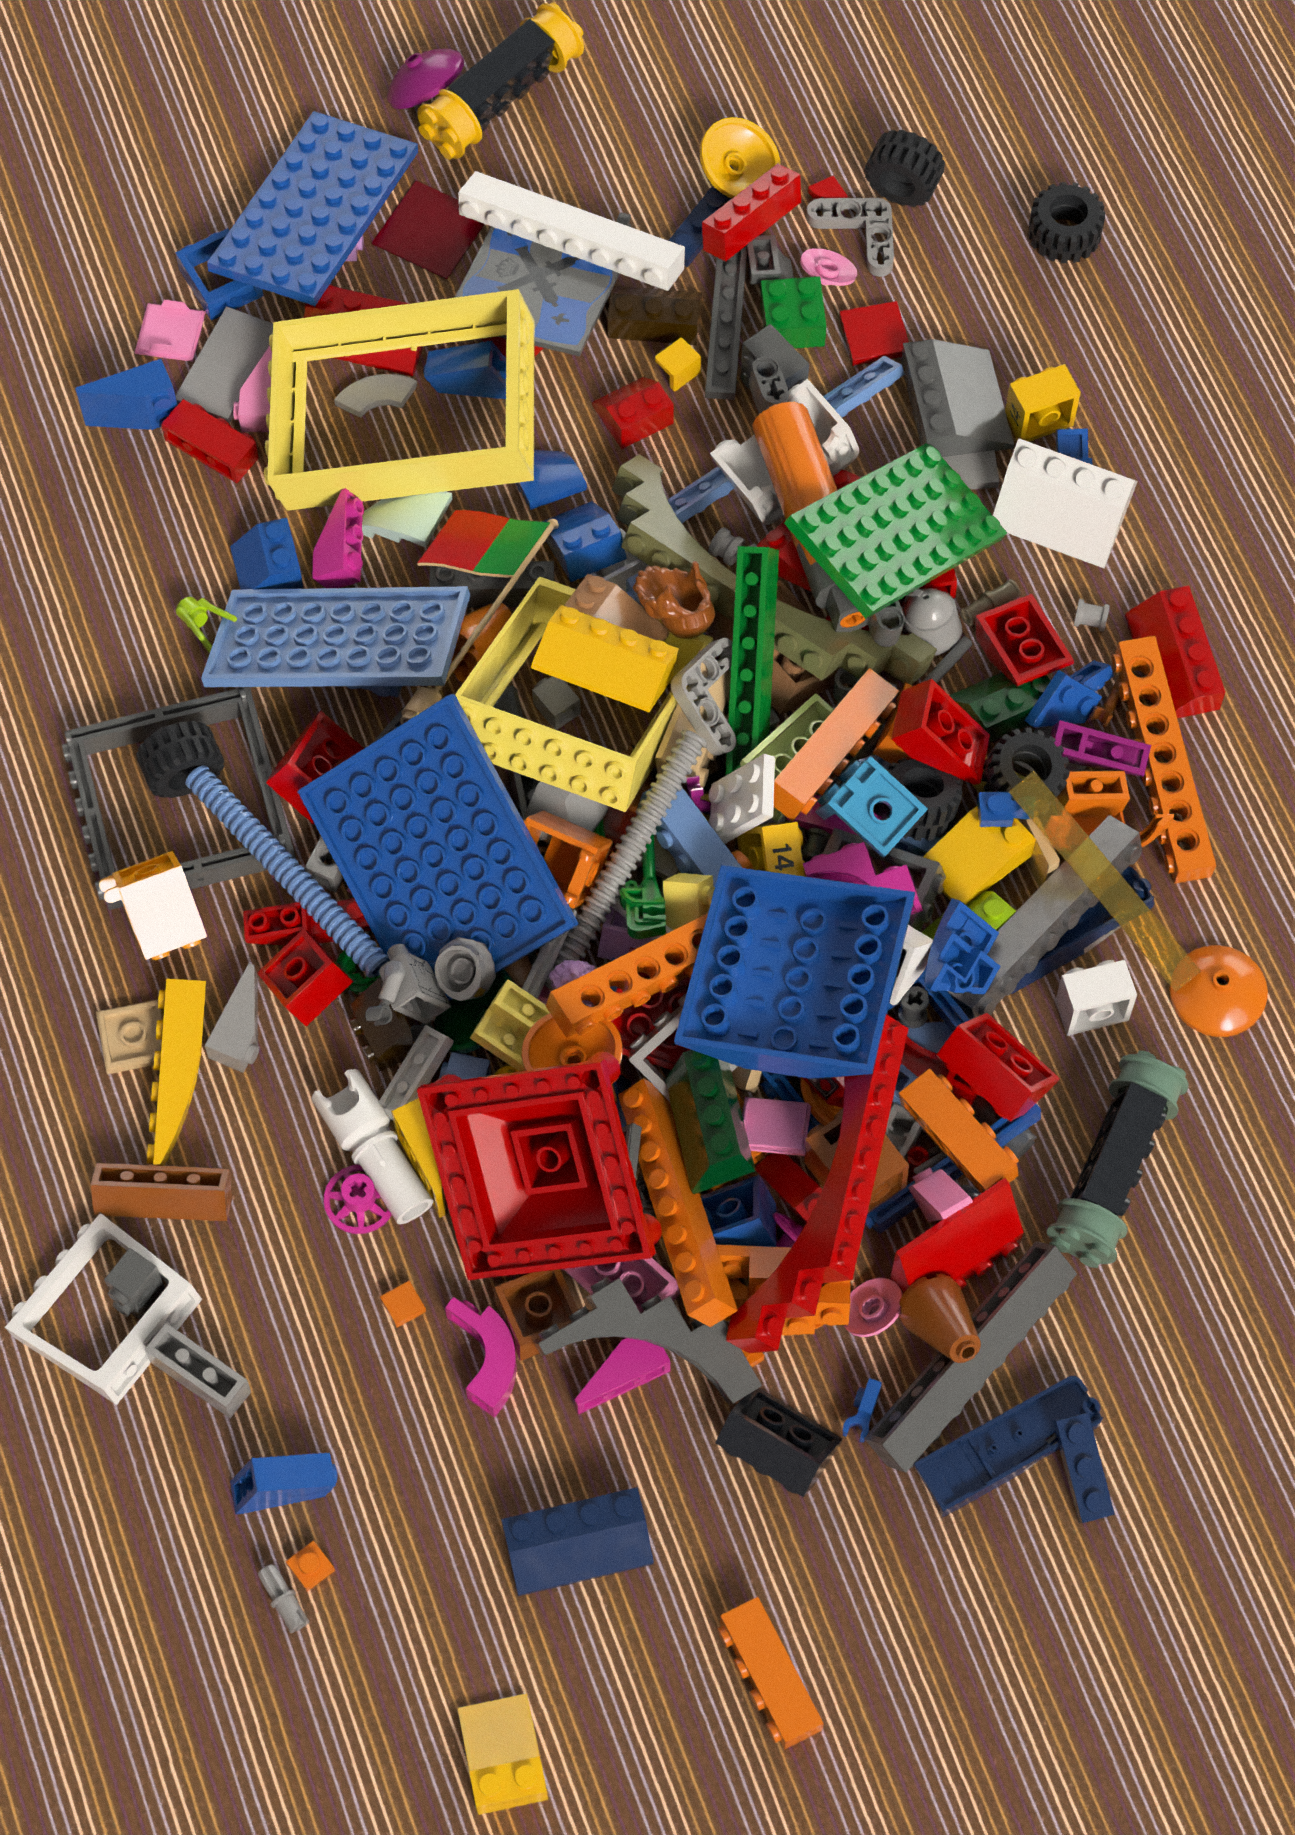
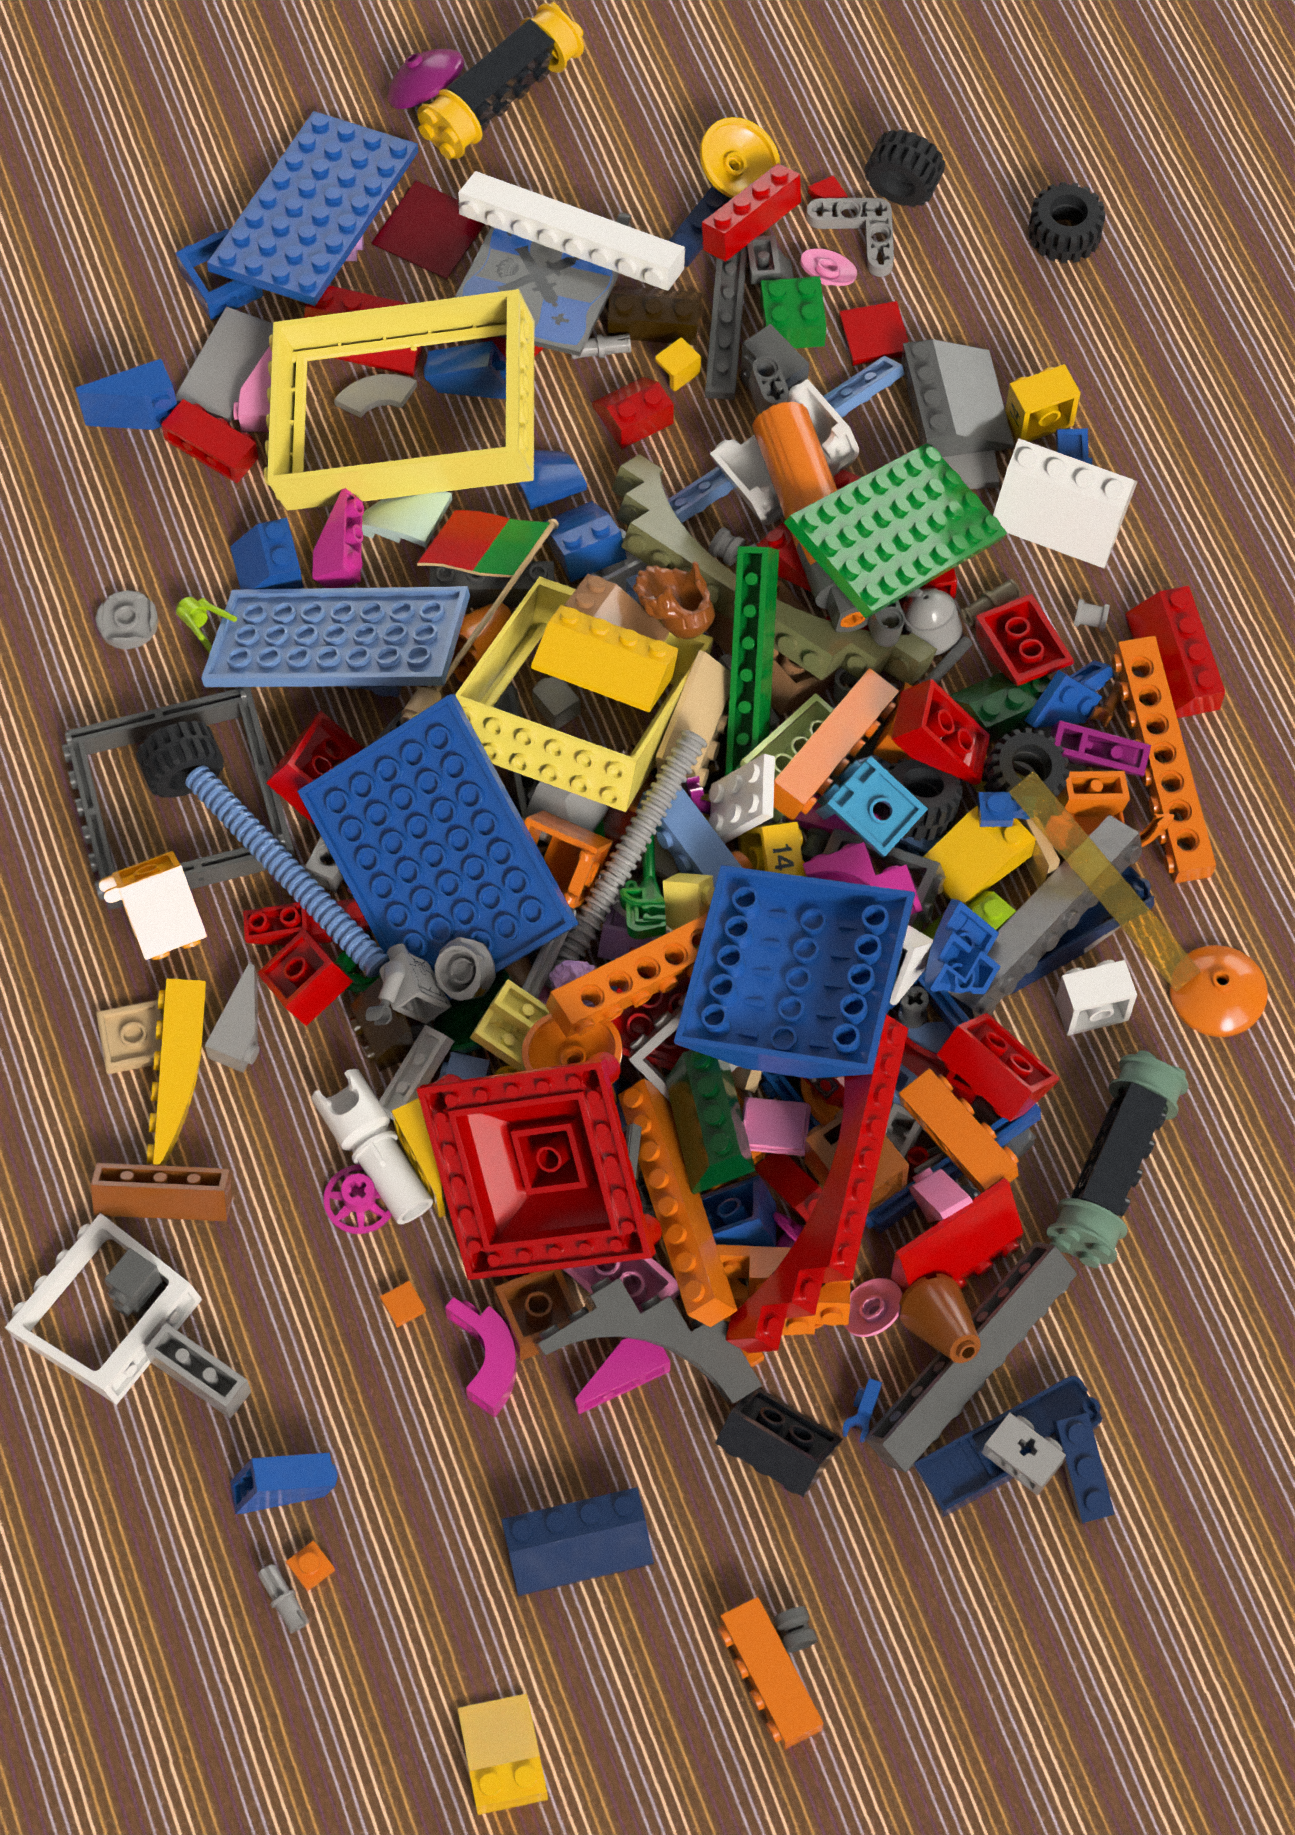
(127, 620): none -> light grey tile
(170, 331): bright pink piece -> none
(605, 345): none -> light grey pin
(698, 689): light grey beam -> none
(795, 1629): none -> dark grey wheel
(1034, 1468): none -> light grey brick

